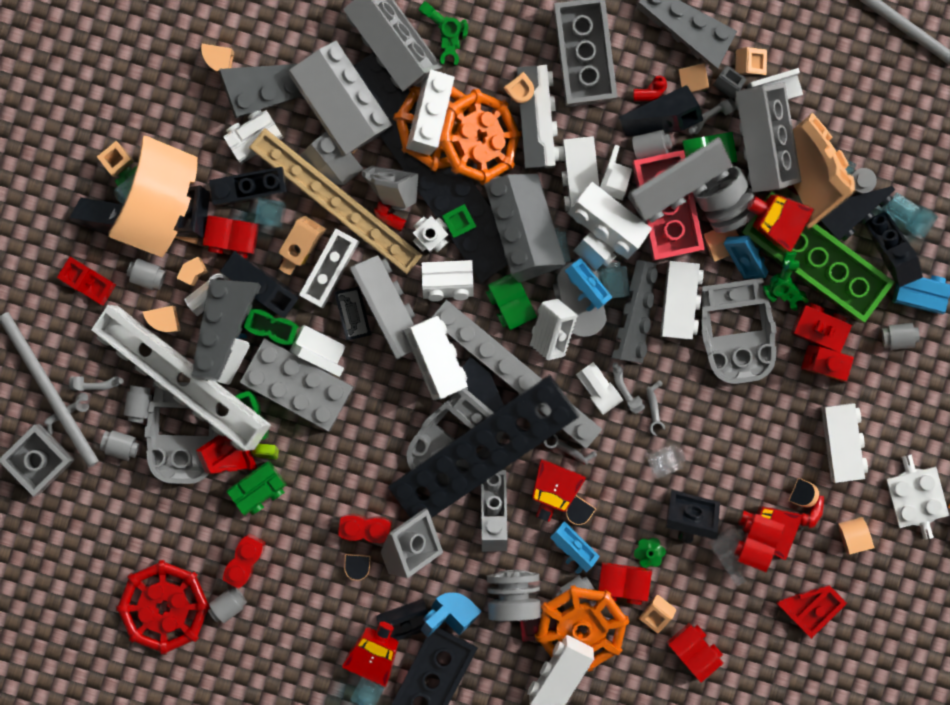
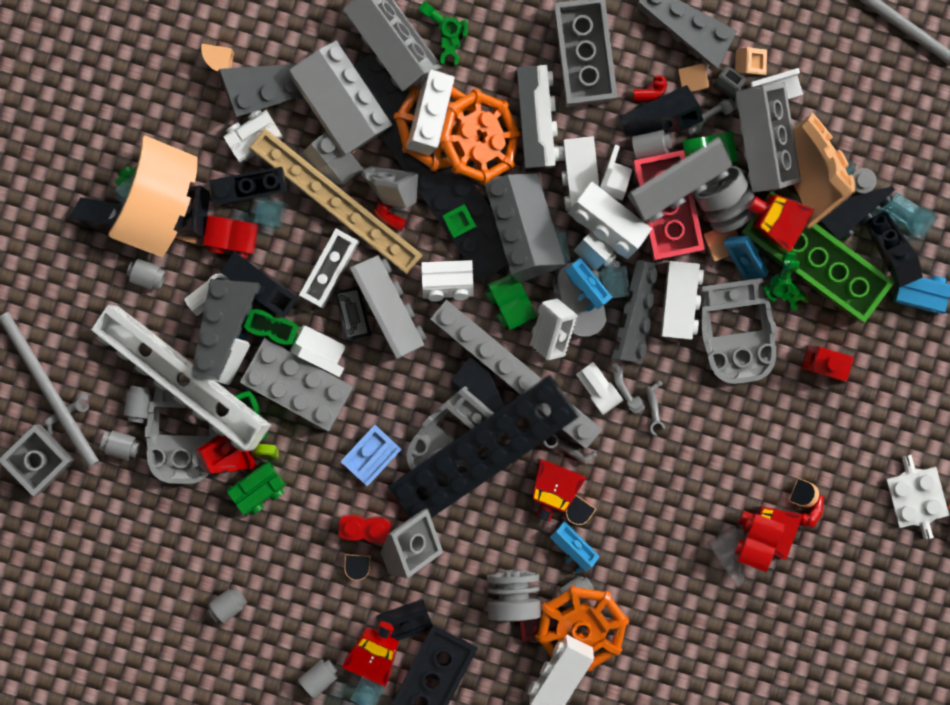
(78, 384): light grey piece -> none
(86, 281): red slope -> none
(115, 159): light nougat brick -> none
(149, 612): red plate -> none
(163, 319): light nougat brick -> none
(192, 271): light nougat piece -> none
(246, 555): red brick -> none
(304, 234): light nougat torso -> none
(319, 677): none -> light grey brick
(371, 455): none -> light blue plate
(435, 243): white brick -> none
(436, 358): white brick -> none
(453, 609): dark azure brick -> none
(494, 513): light grey slope -> none
(520, 89): light nougat tile -> none
(625, 582): red brick -> none
(643, 550): green plant -> none
(657, 614): light nougat slope -> none
(665, 460): clear arch -> none
(692, 516): black tile -> none
(695, 652): red brick -> none
(813, 608): red wing -> none
(821, 328): red brick -> none
(844, 442): white brick -> none
(855, 535): light nougat brick -> none
(900, 336): light grey brick -> none

